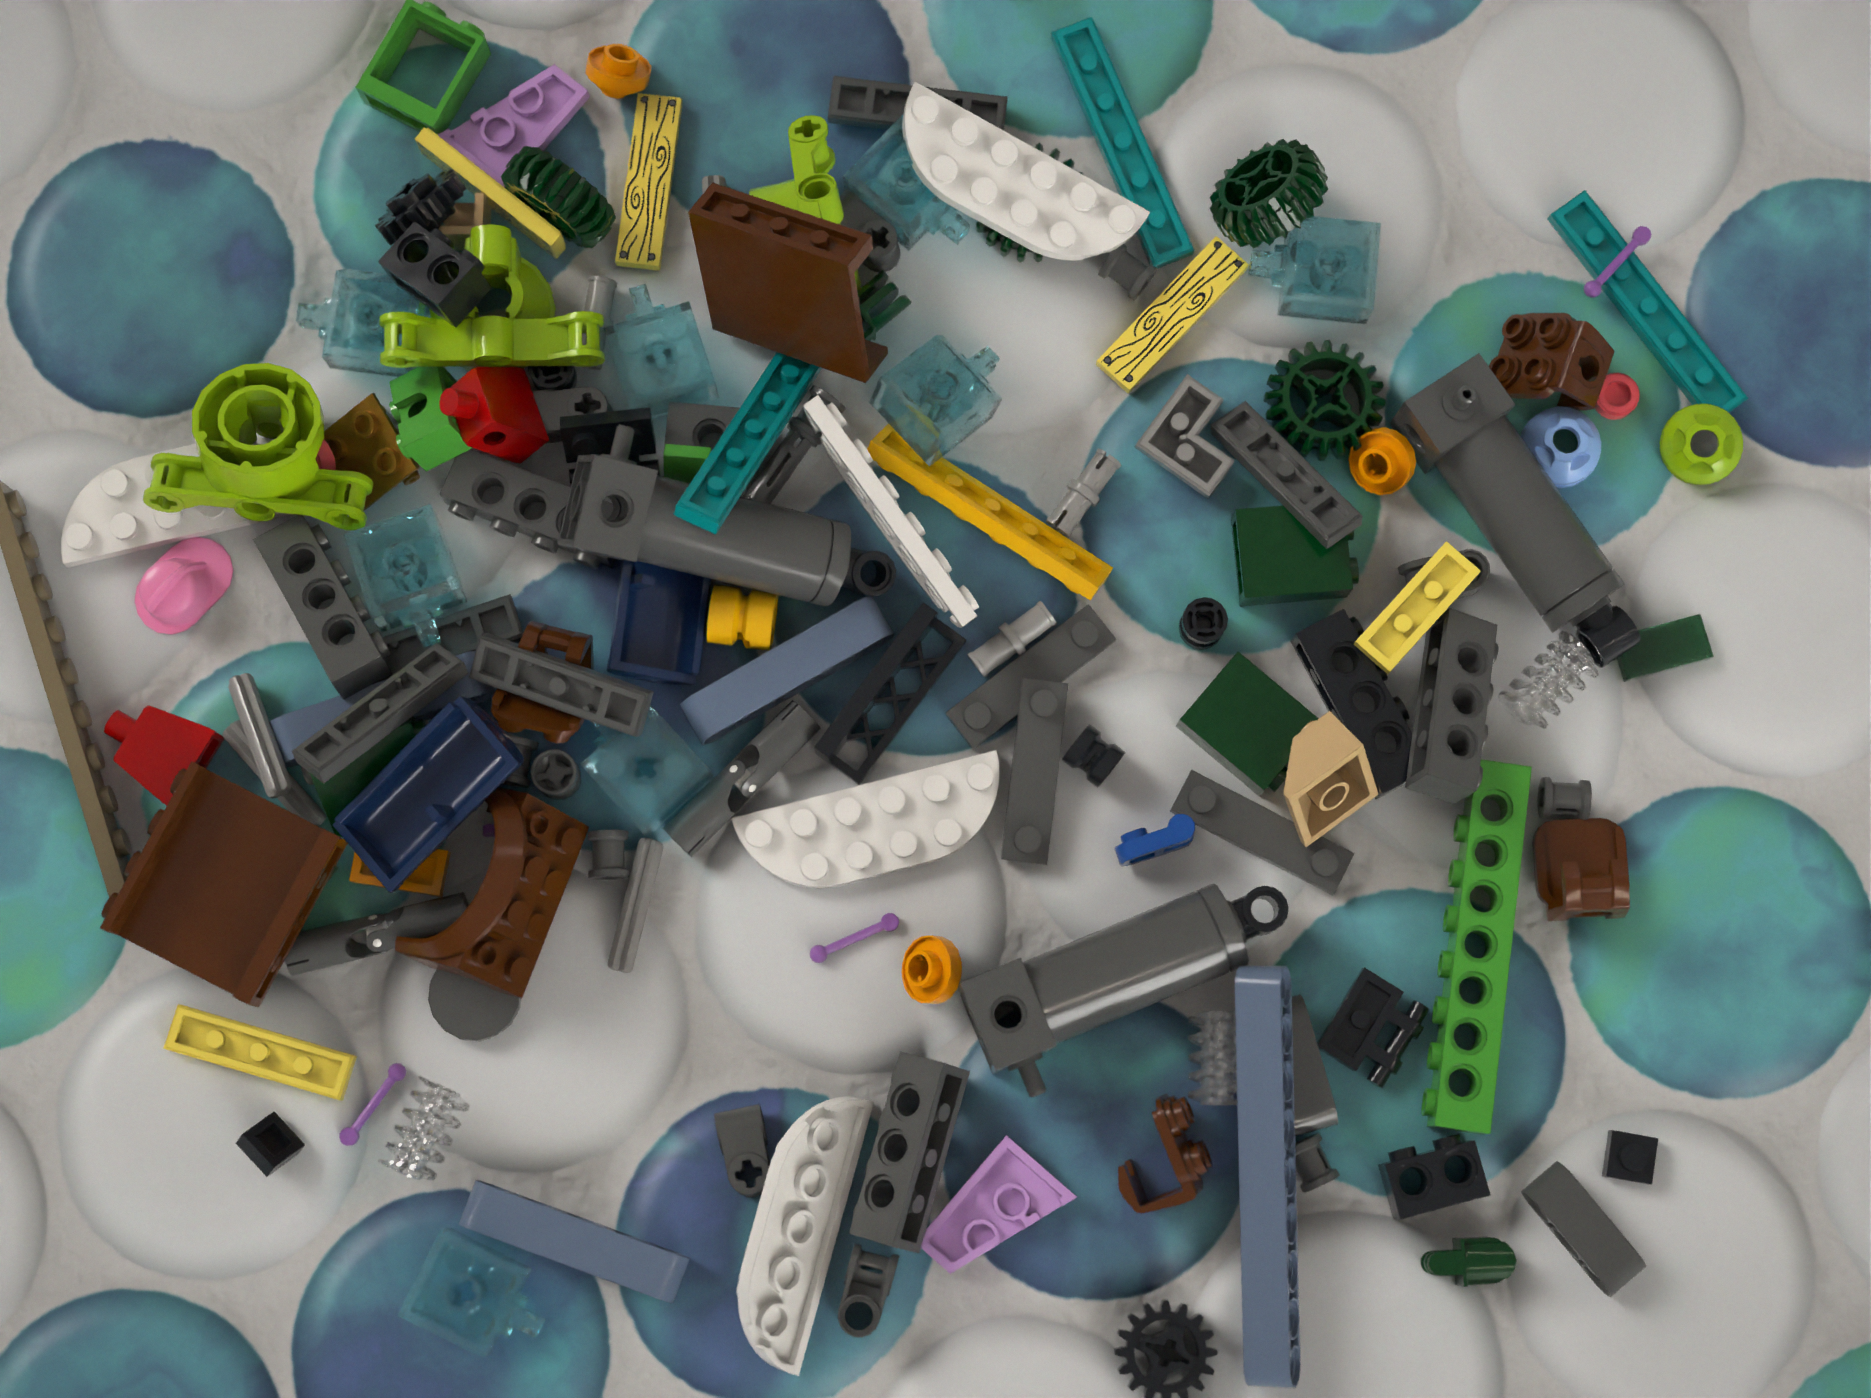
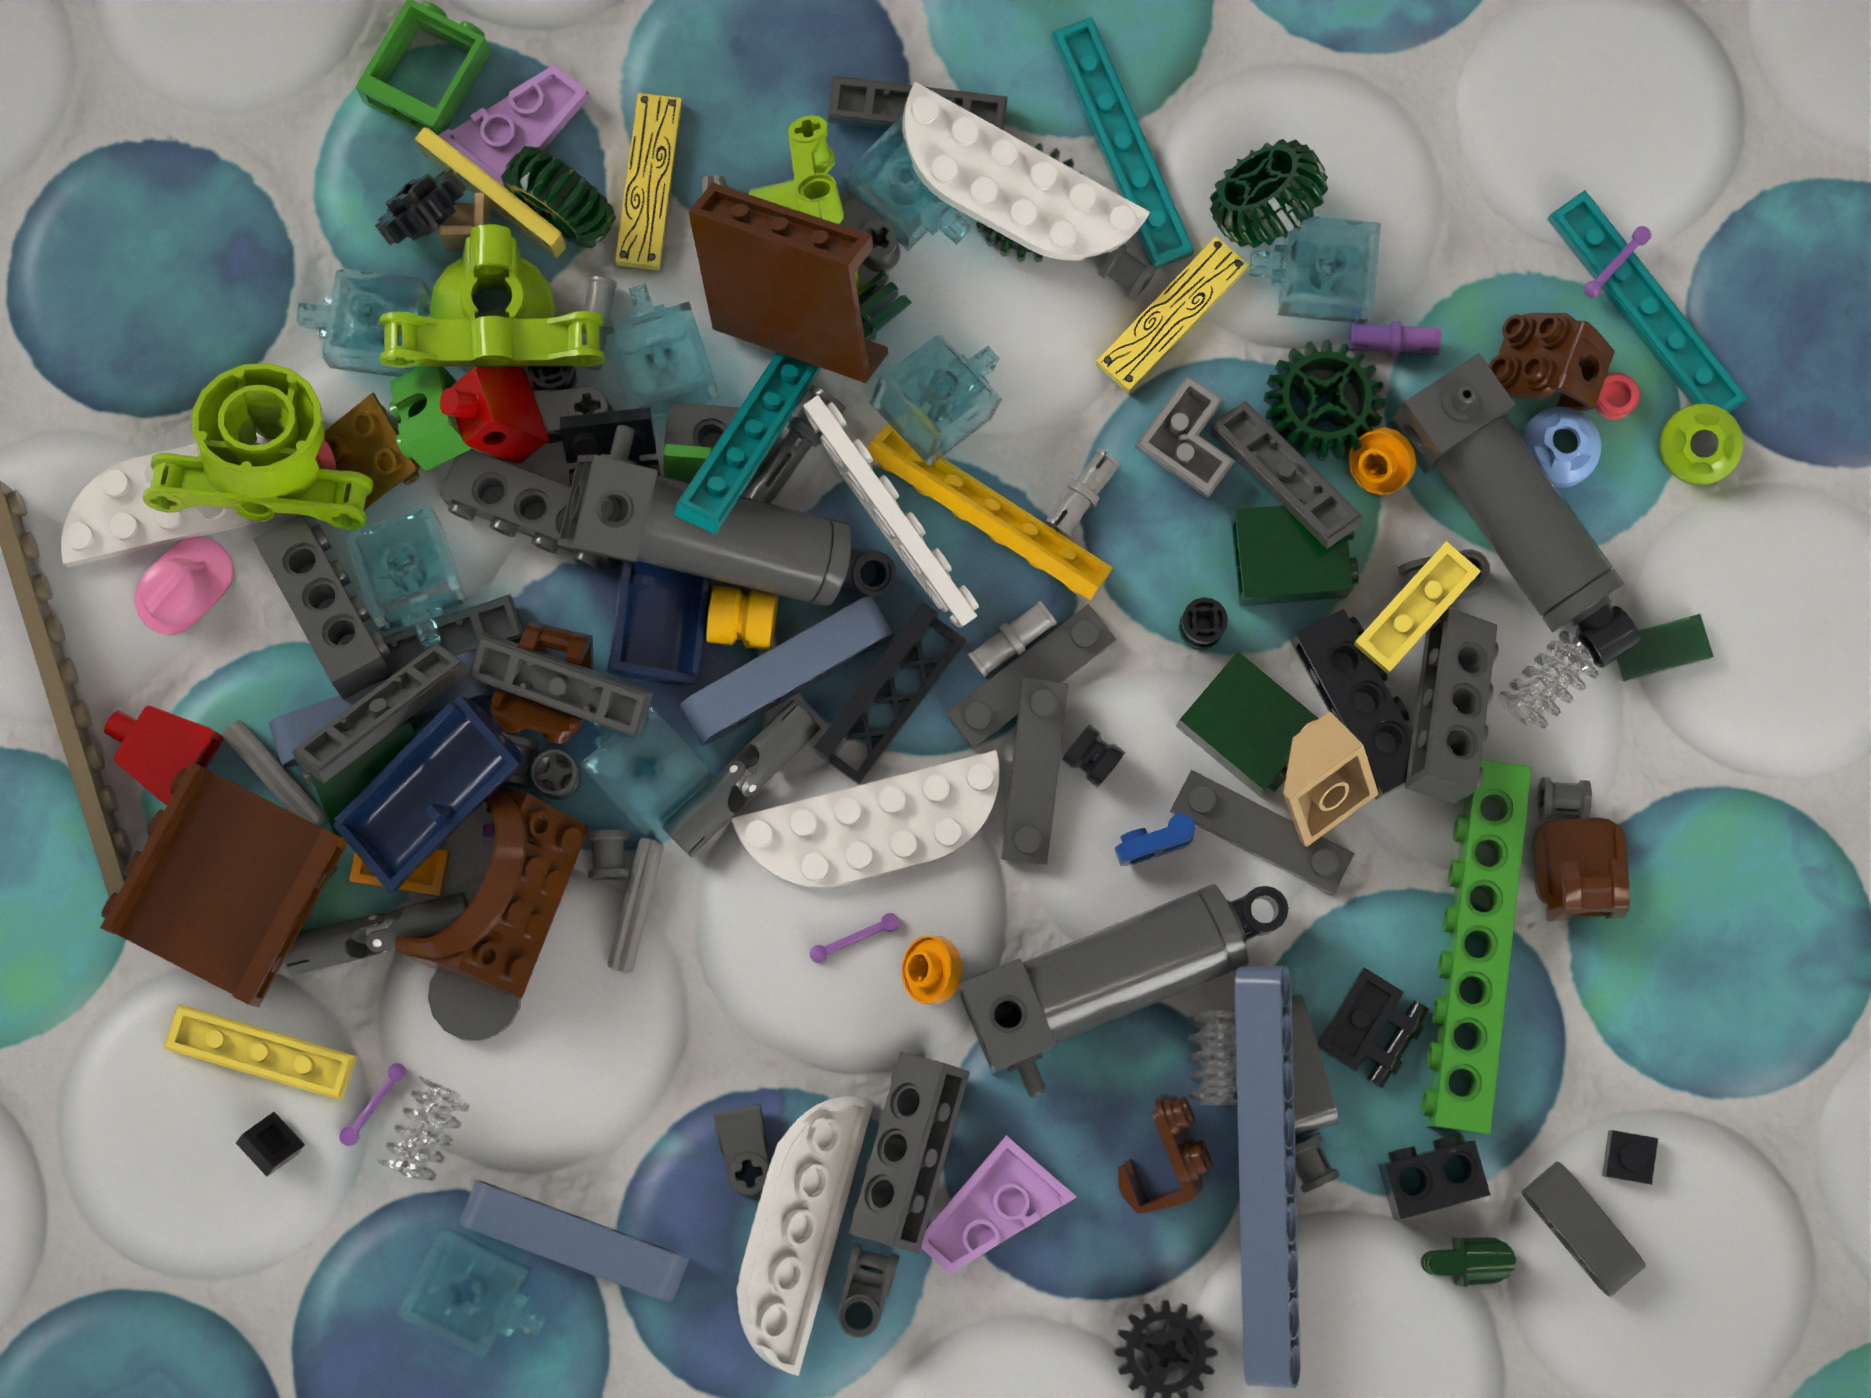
(260, 735): light grey axle -> none
(436, 273): black brick -> none
(618, 70): light orange plate -> none
(1395, 338): none -> medium lavender pin

